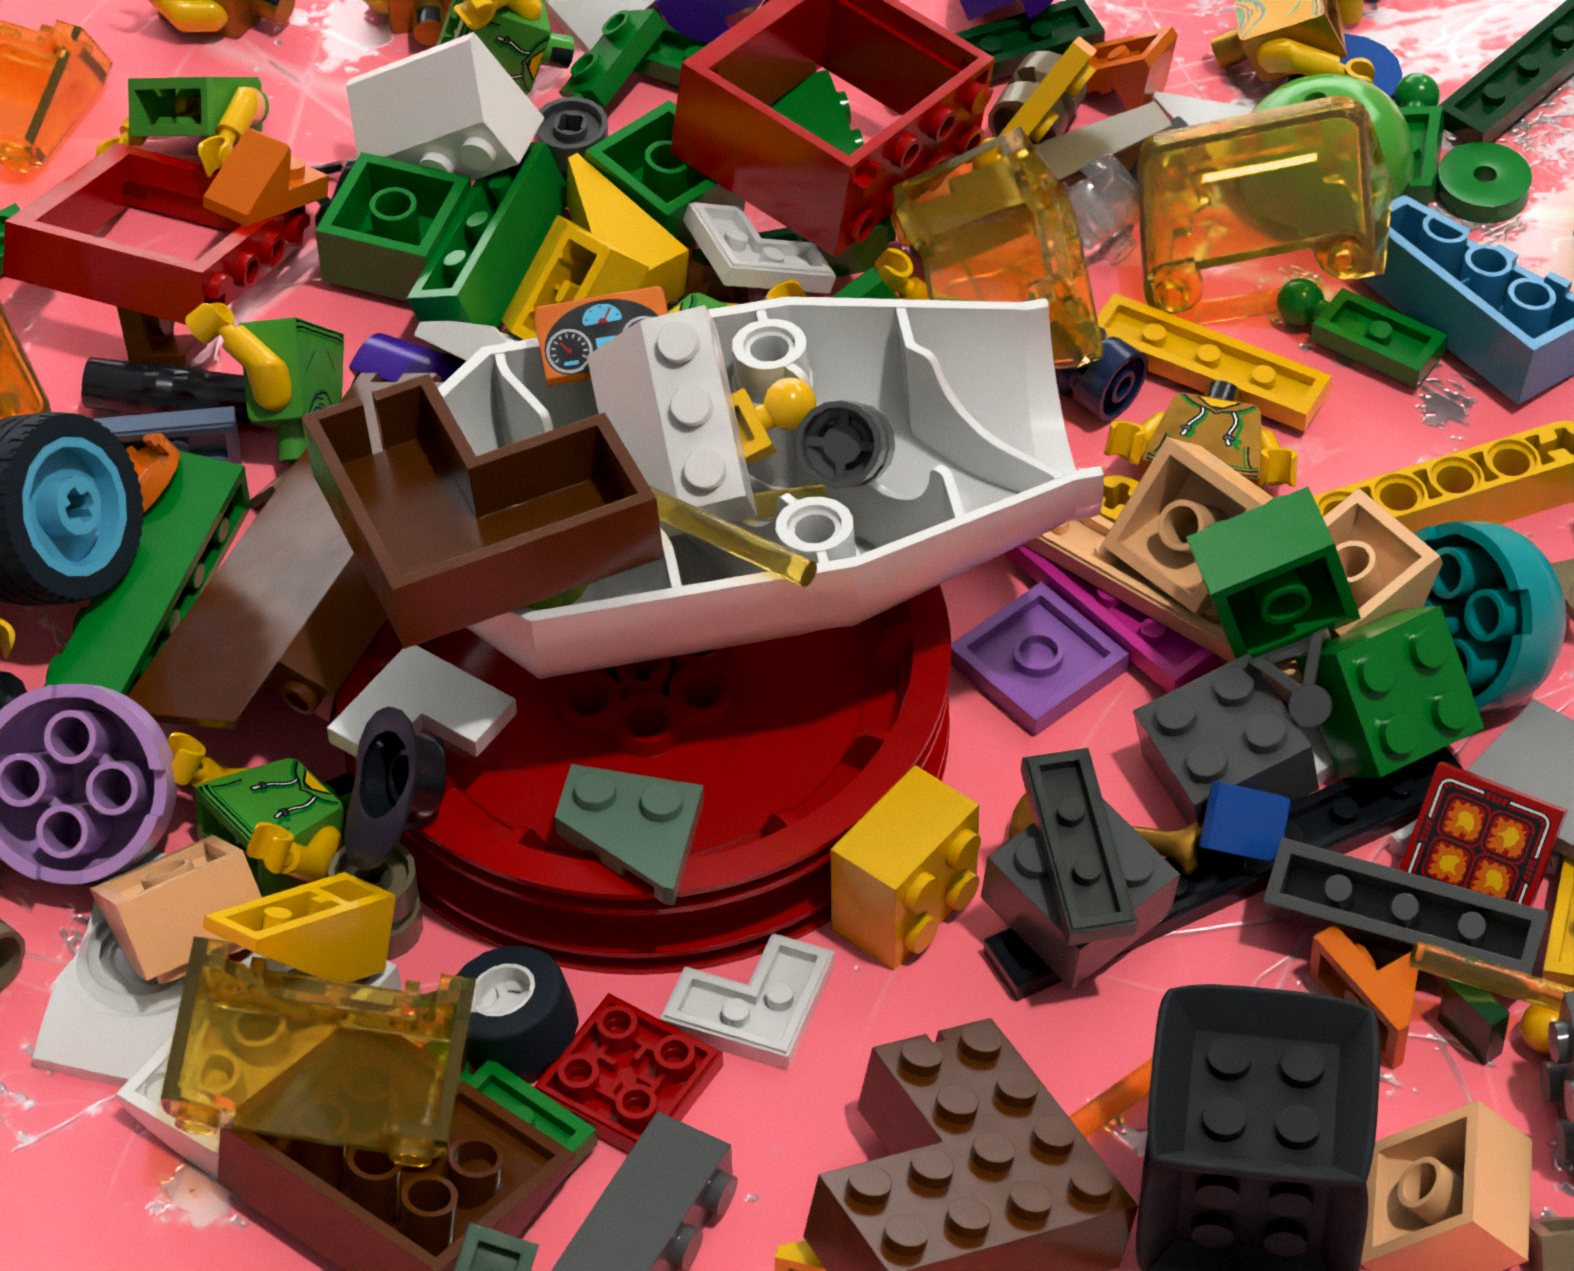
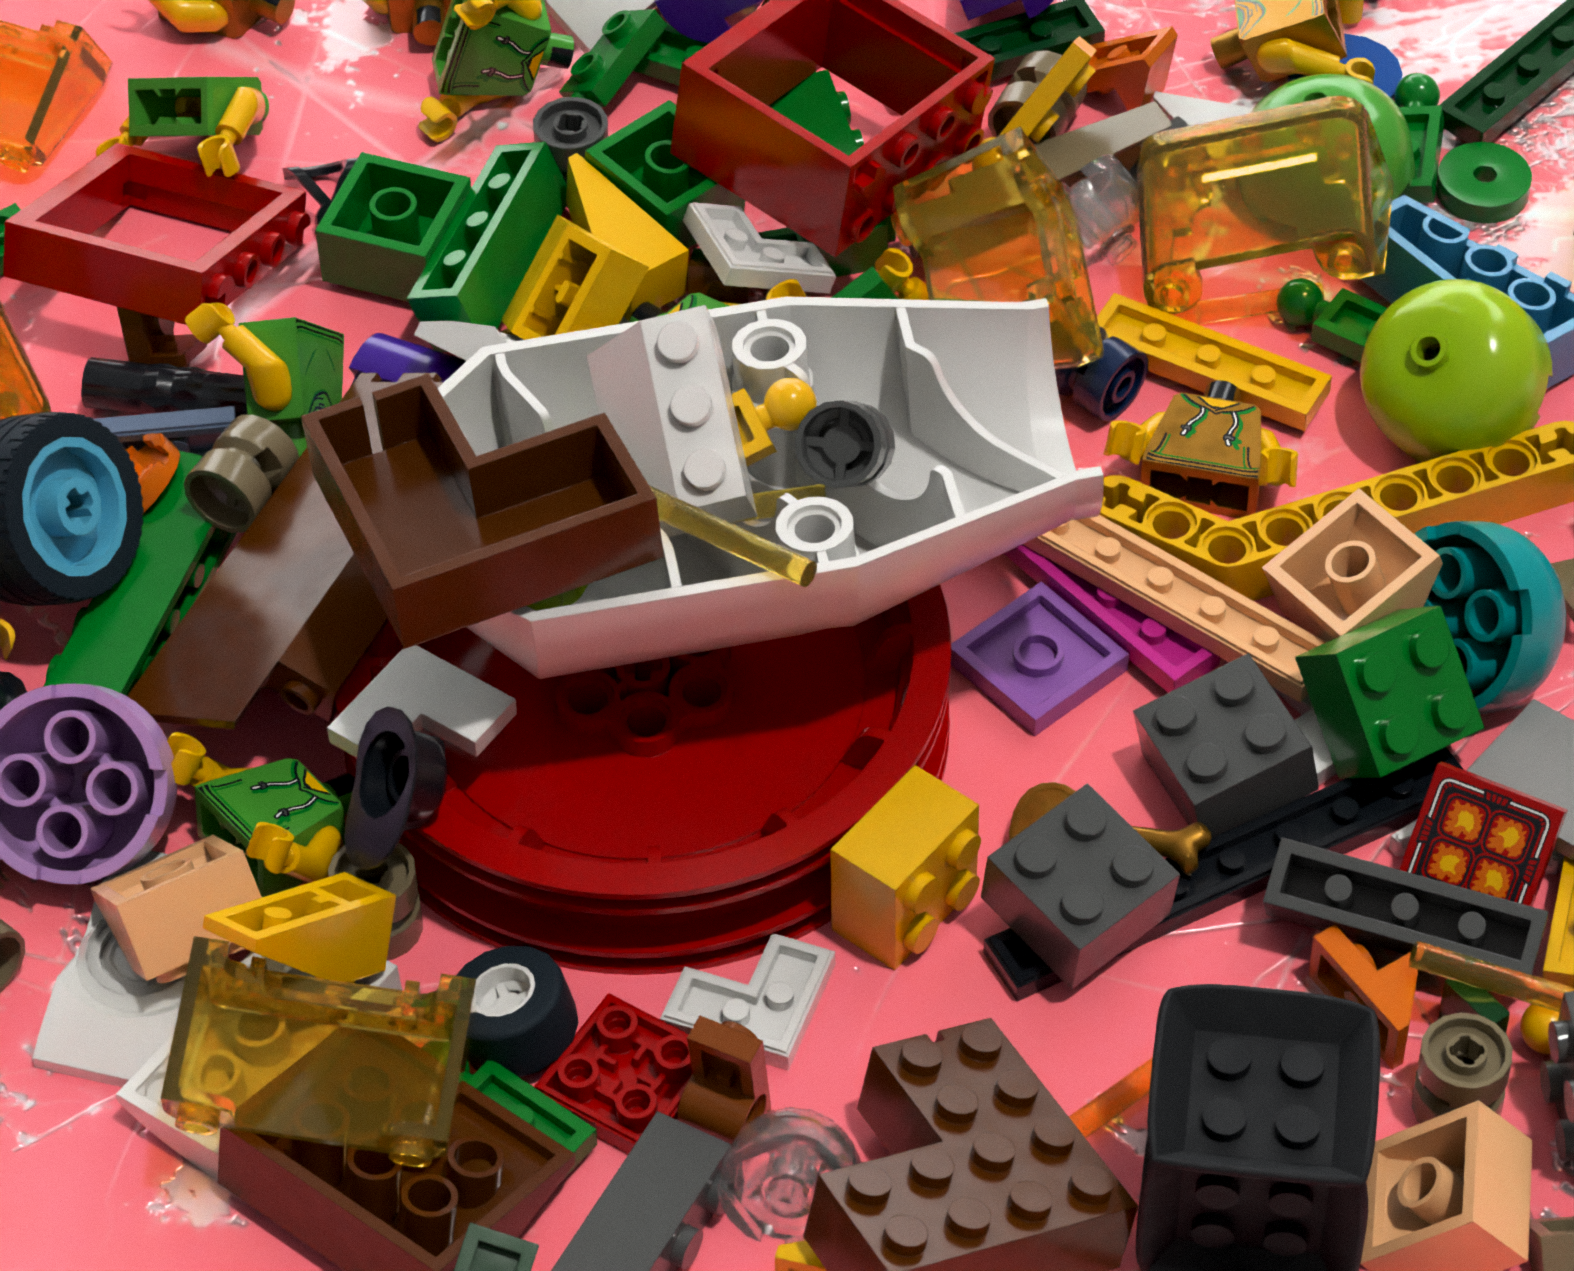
(240, 472): none -> dark tan wheel
(263, 181): orange slope -> none
(444, 111): white slope -> none
(579, 327): slope -> none
(632, 823): sand green wing -> none
(727, 1079): none -> dark orange plate
(775, 1170): none -> clear cylinder
(1078, 846): pearl dark grey tile -> none
(1174, 499): light nougat slope -> none
(1244, 821): blue slope -> none
(1274, 575): green brick -> none
(1309, 703): dark grey piece -> none
(1460, 1063): none -> dark tan wheel
(1473, 391): none -> lime cylinder

